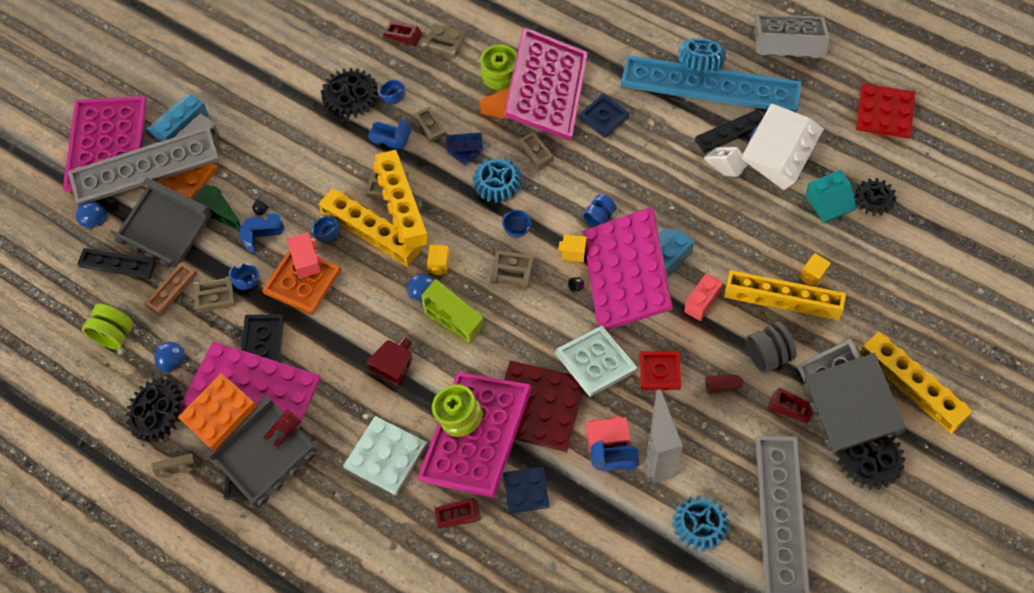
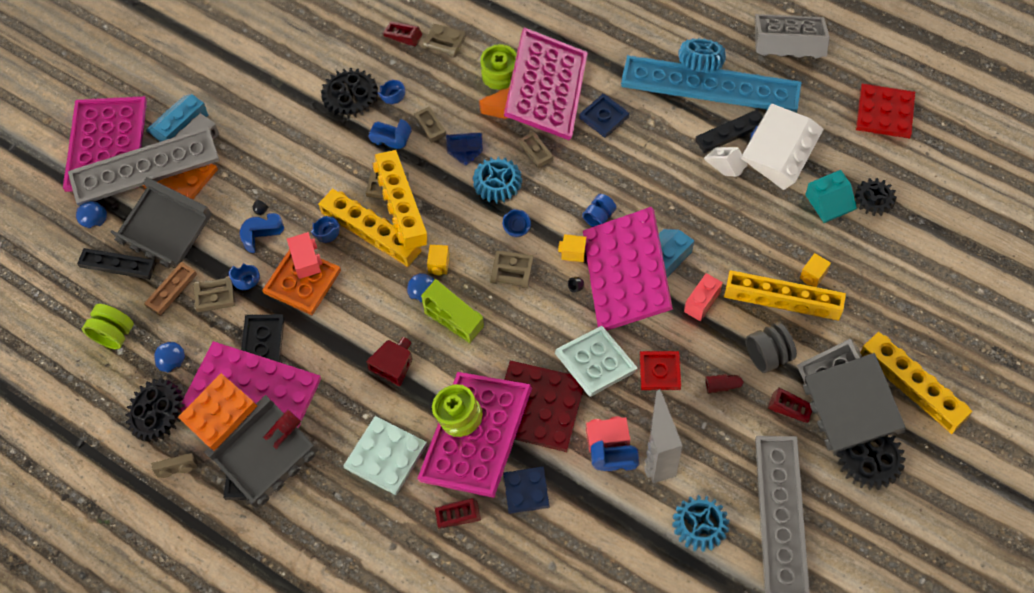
(217, 205): dark green slope -> none

